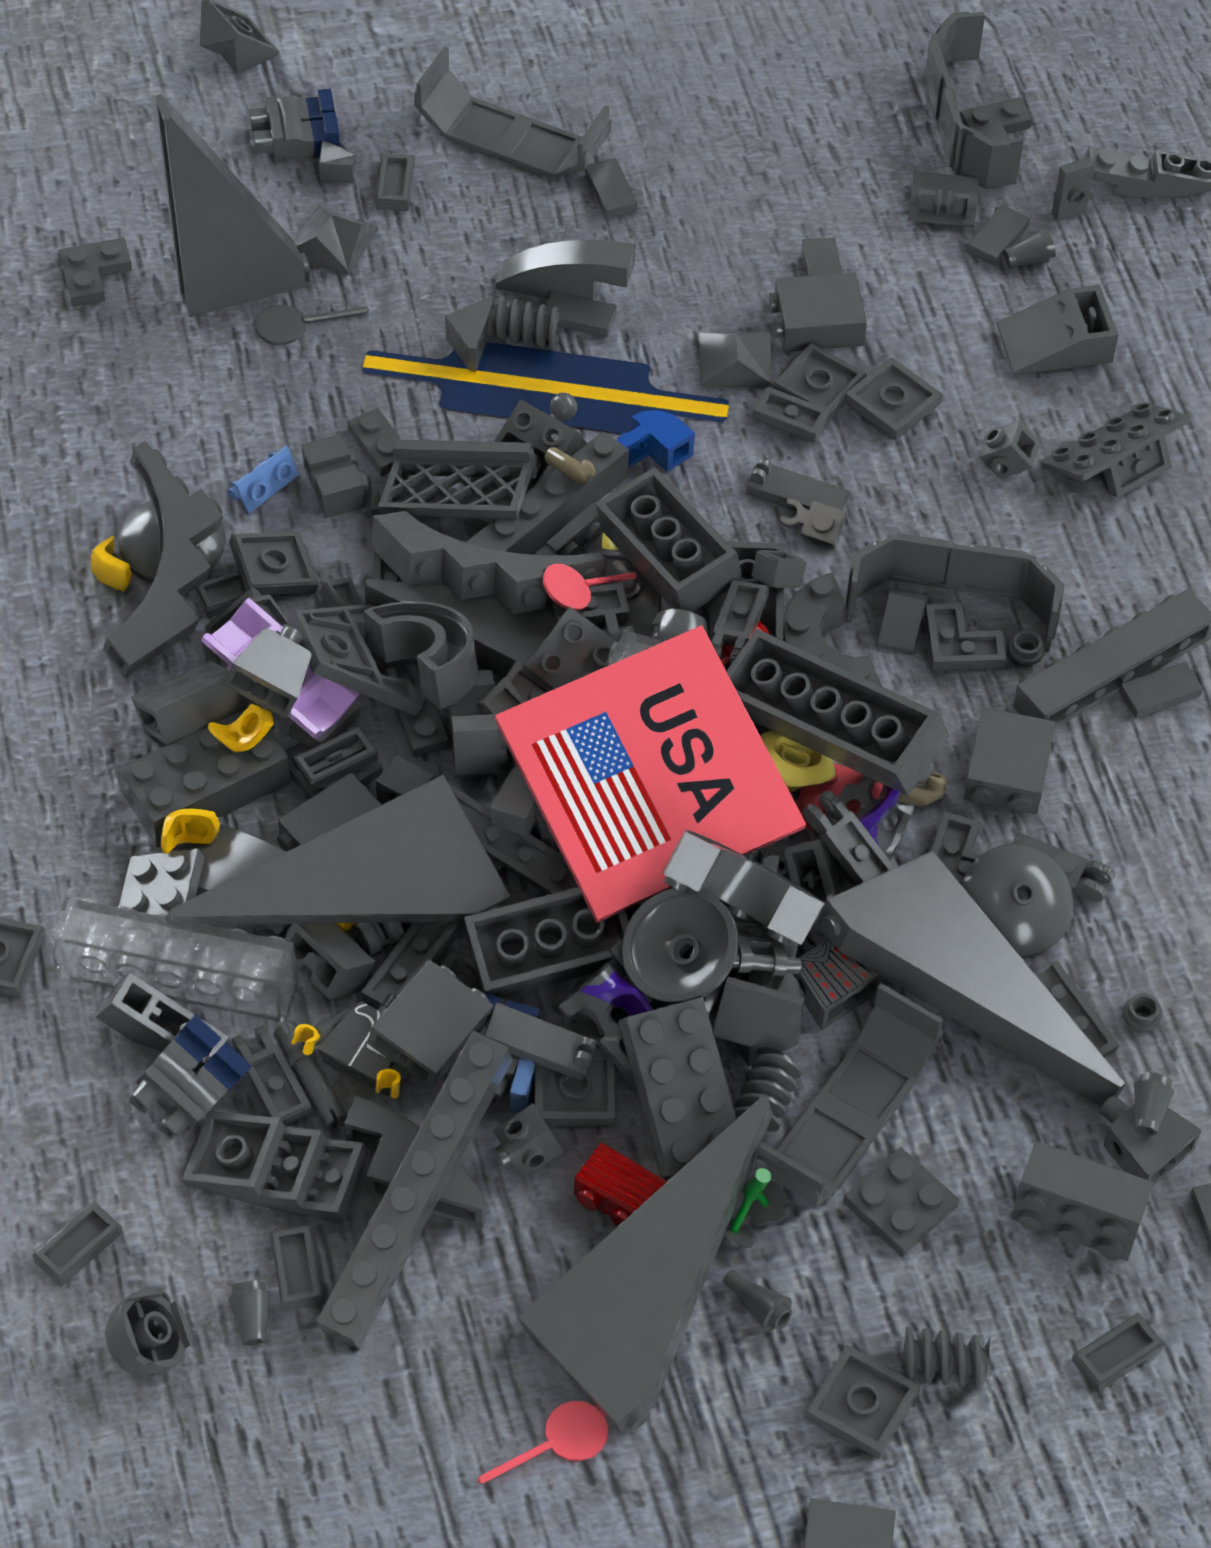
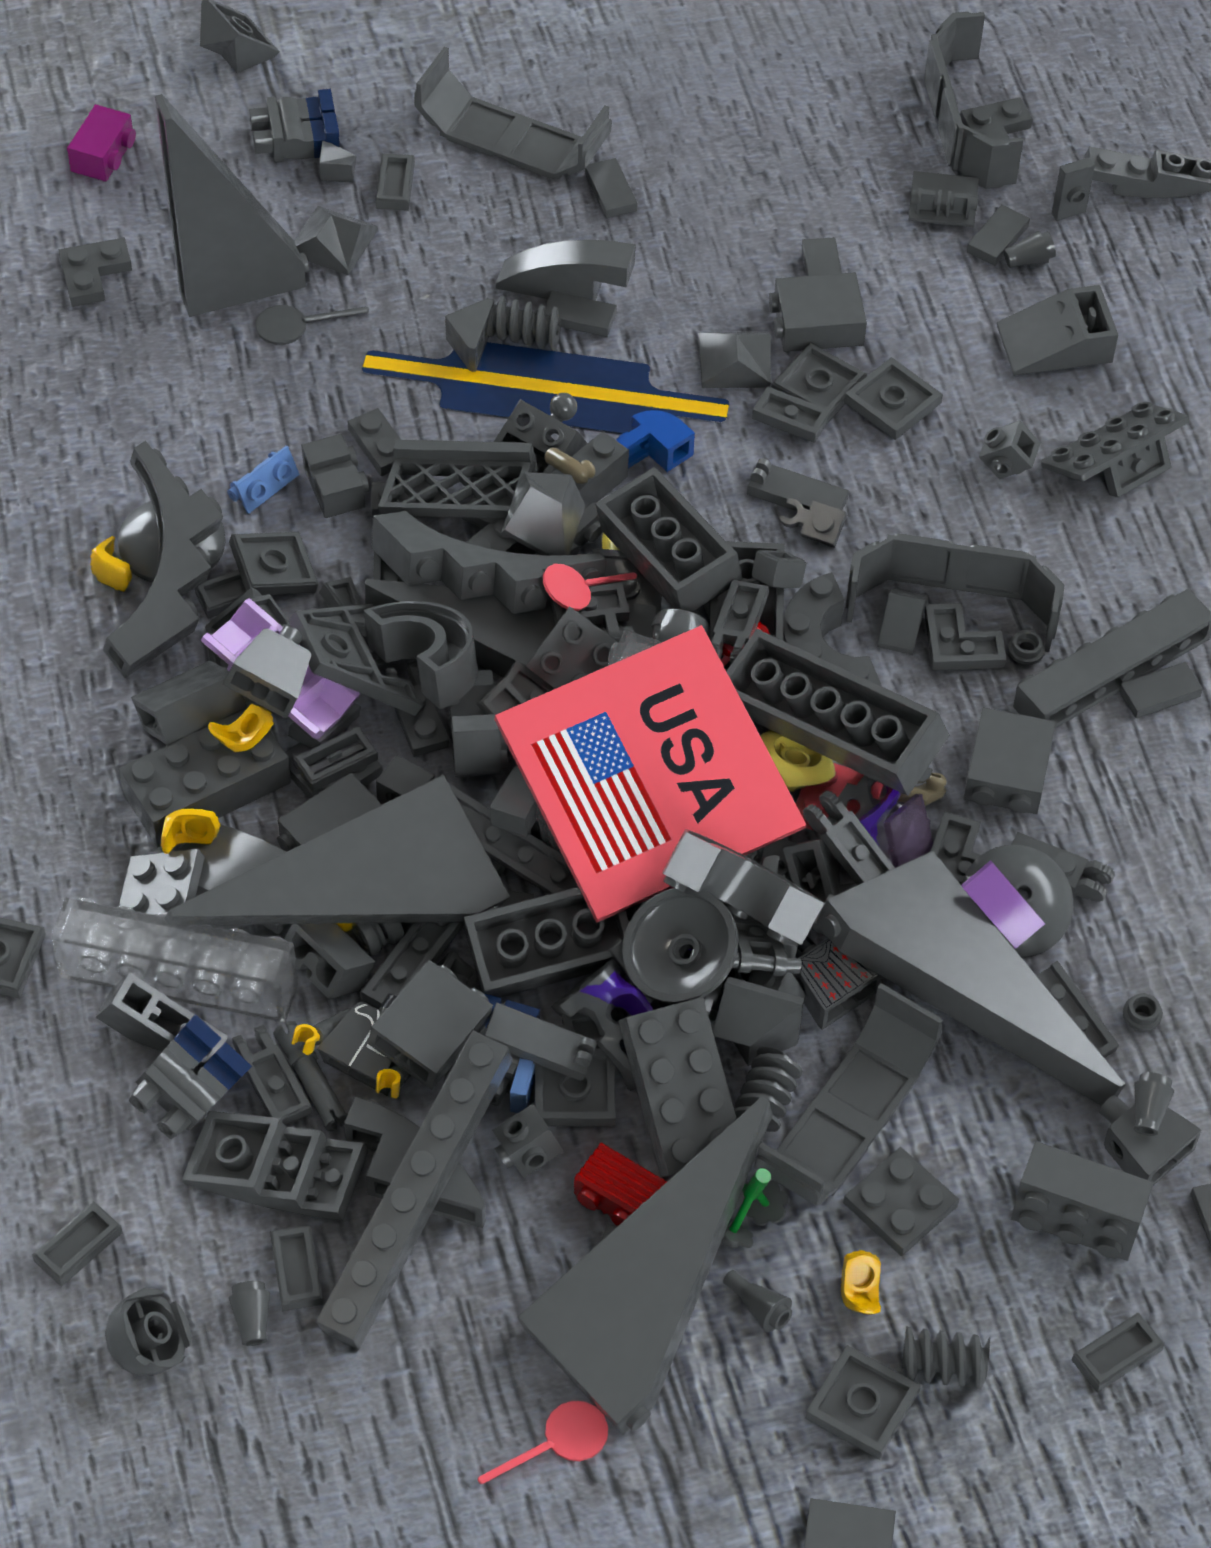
(101, 143): none -> magenta brick
(545, 513): none -> dark grey slope
(861, 1282): none -> yellow hair
(908, 832): none -> clear purple piece
(1003, 904): none -> medium lavender slope

